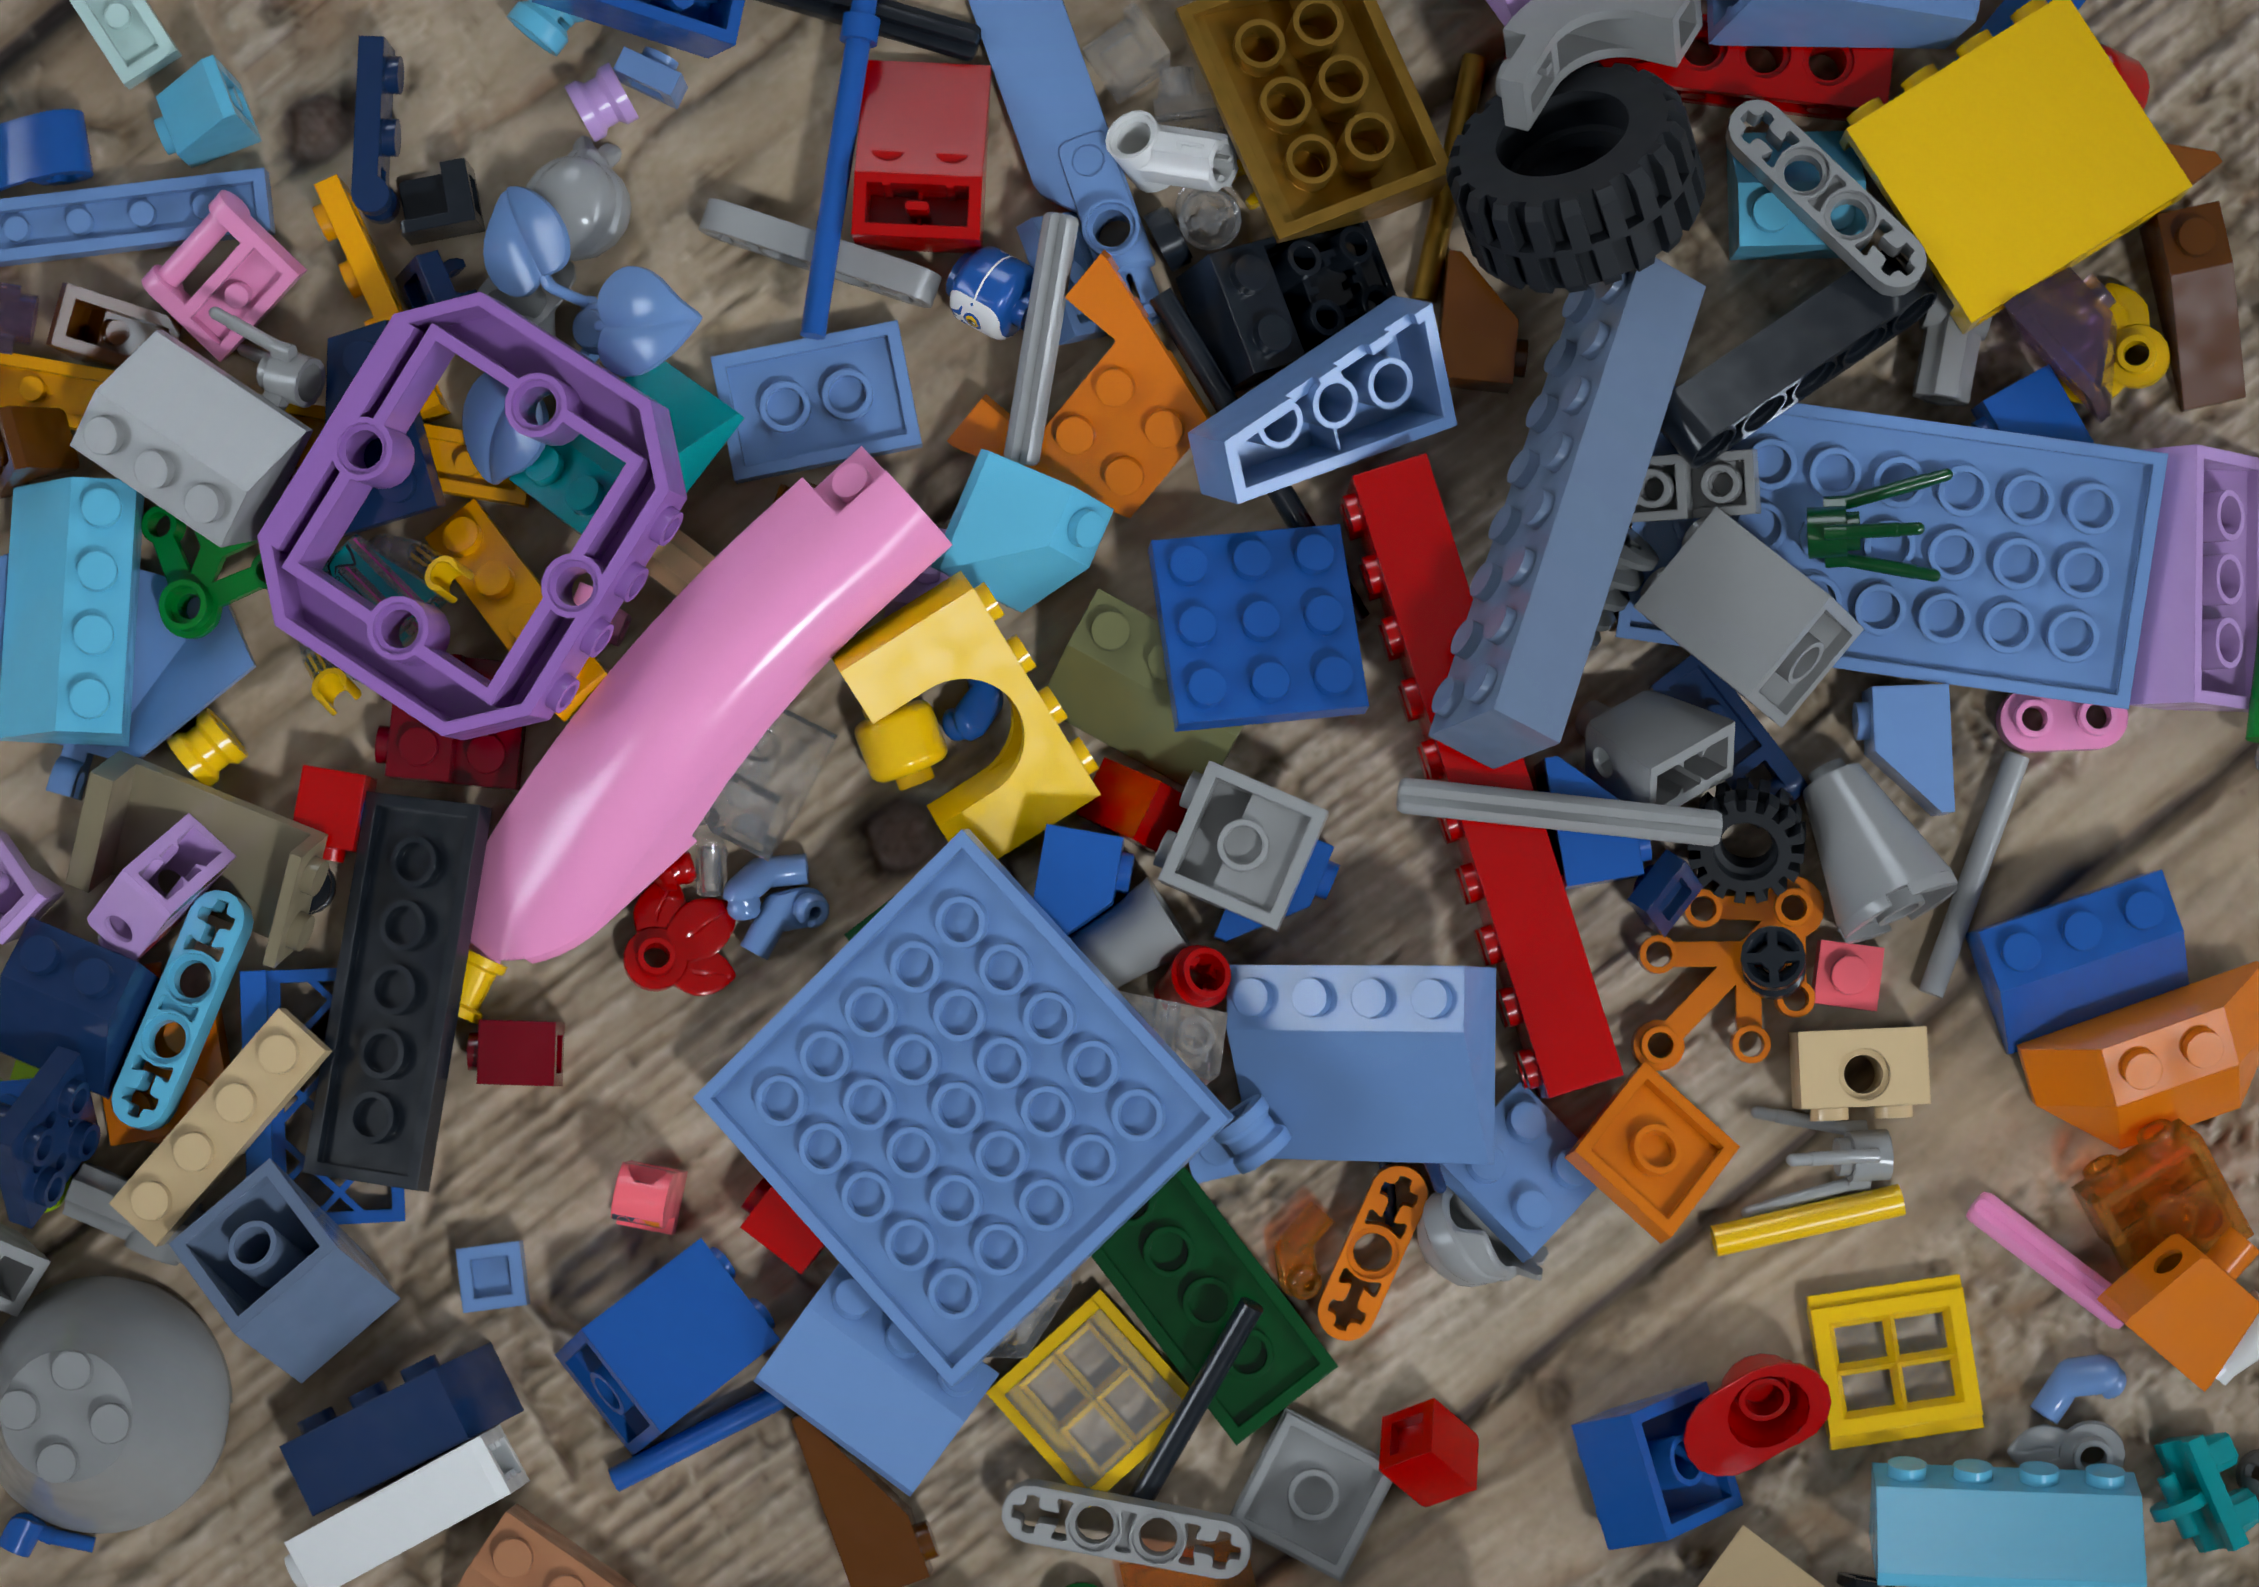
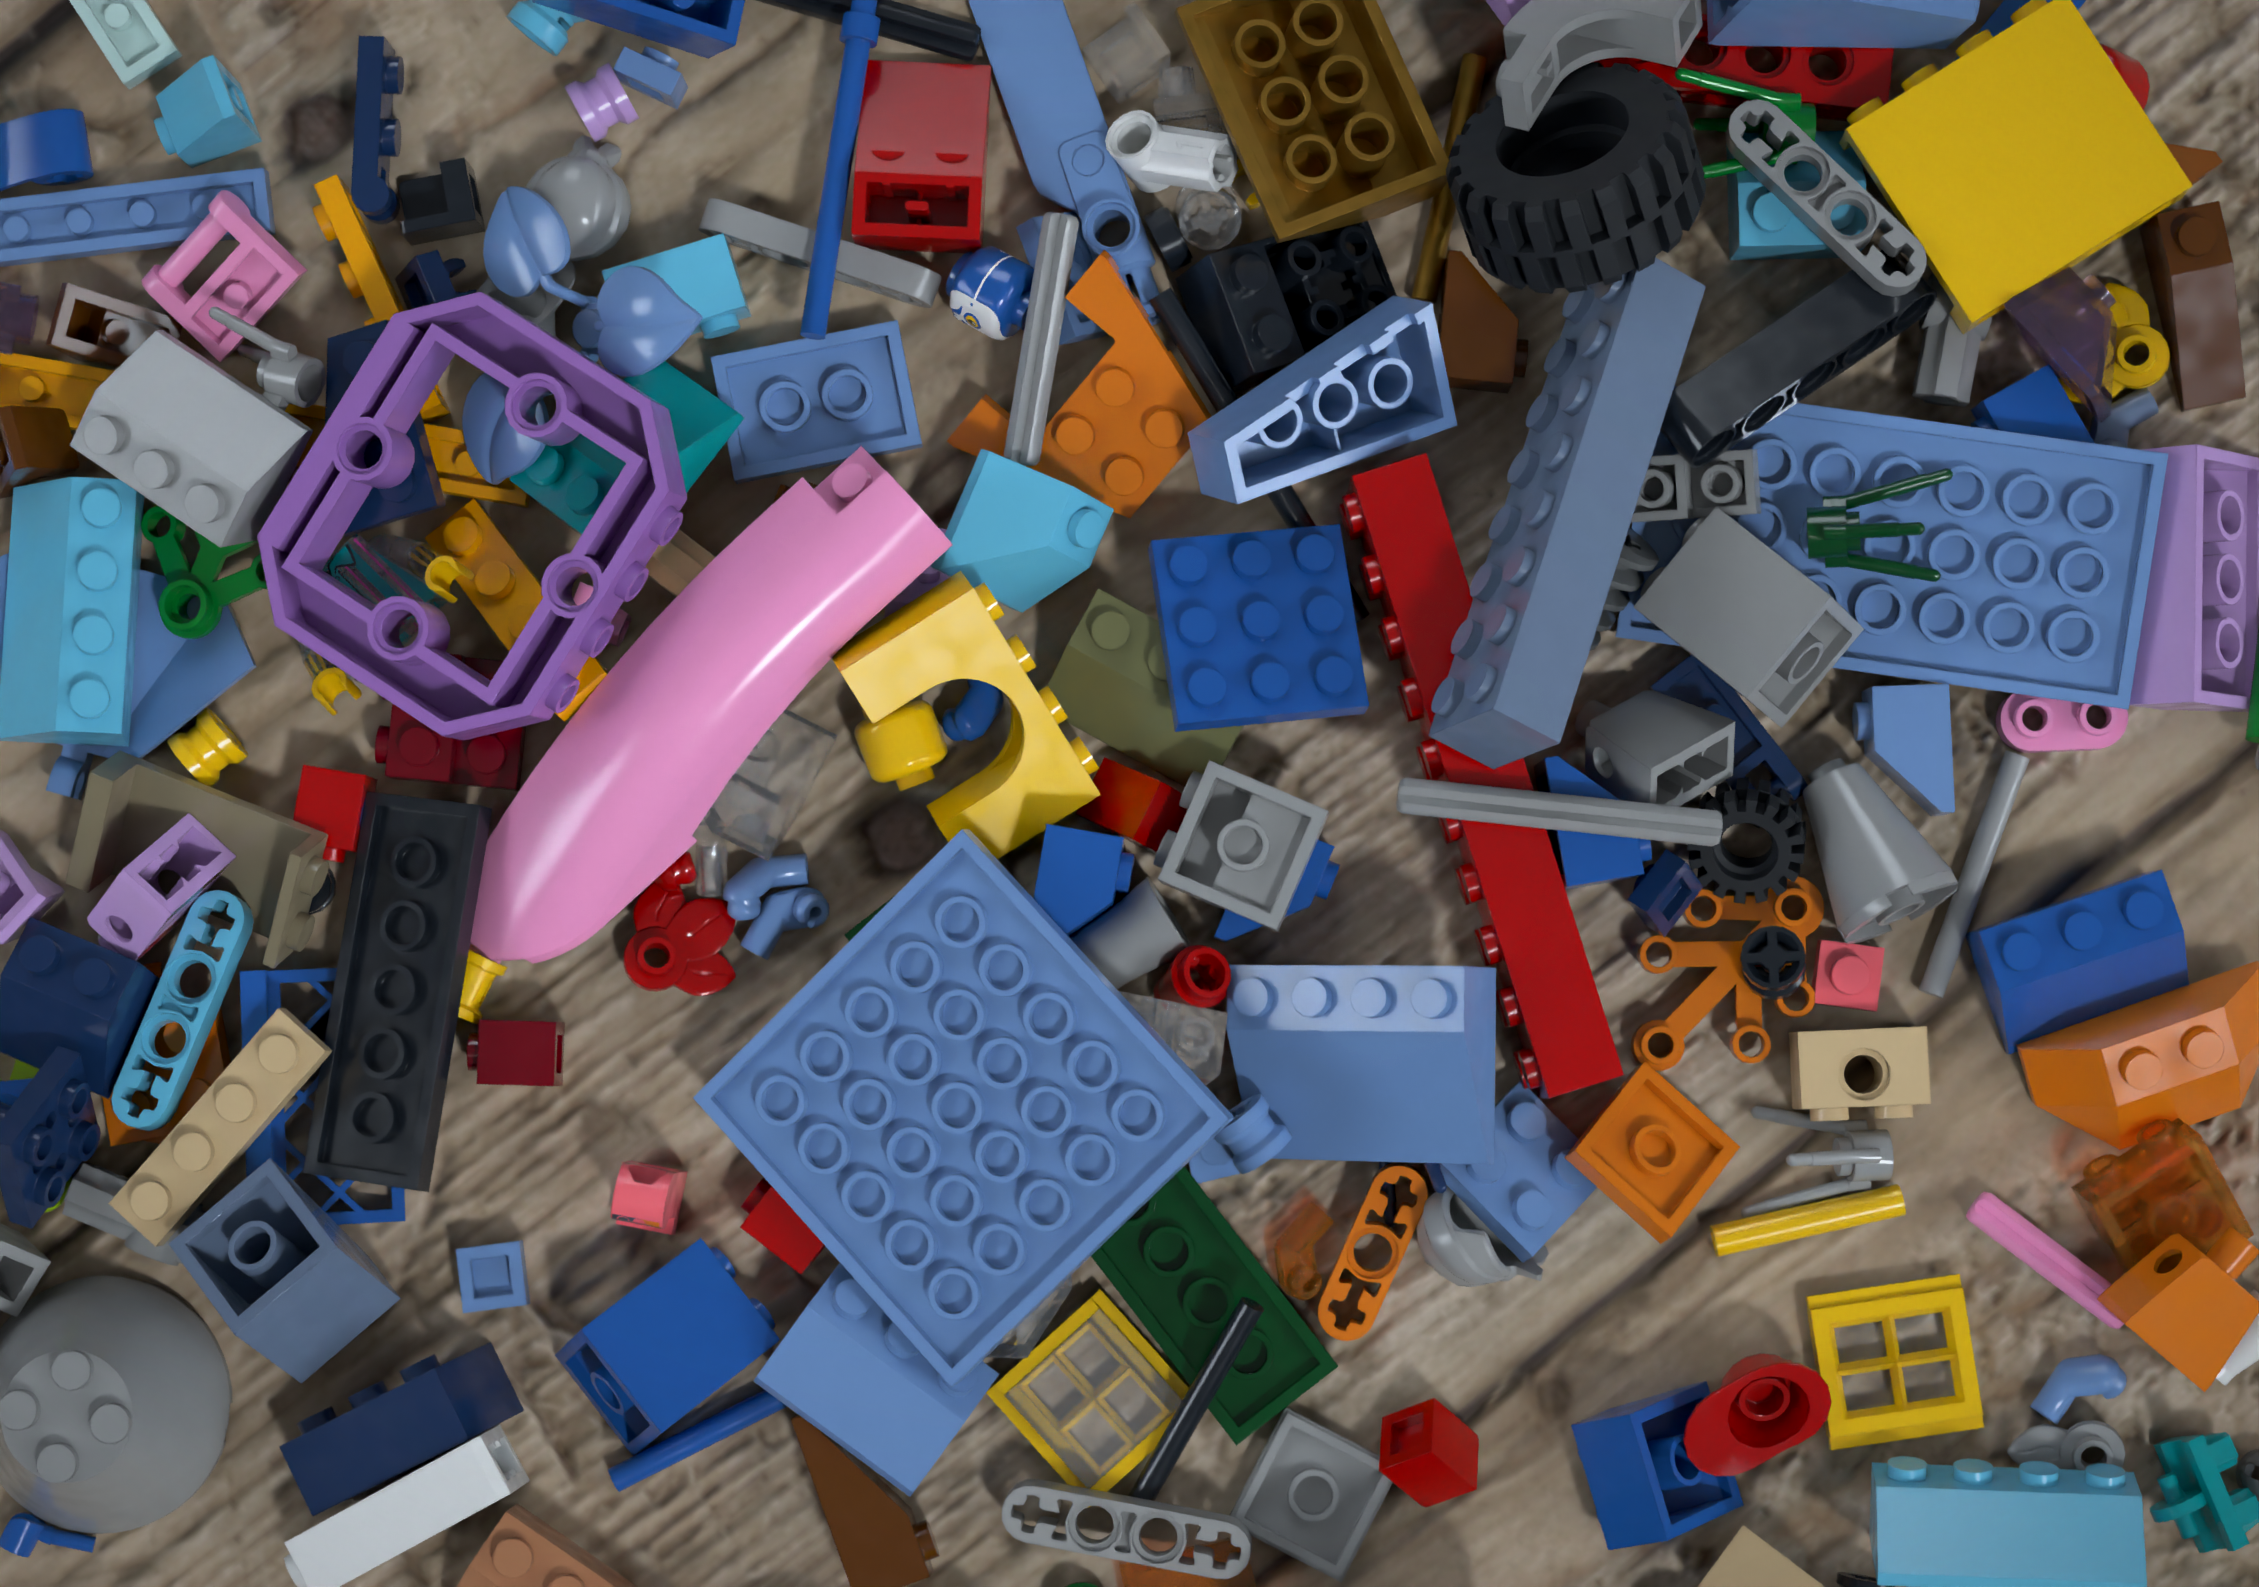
(703, 278): none -> medium azure slope
(1789, 103): none -> green plant
(2125, 414): none -> sand blue arm

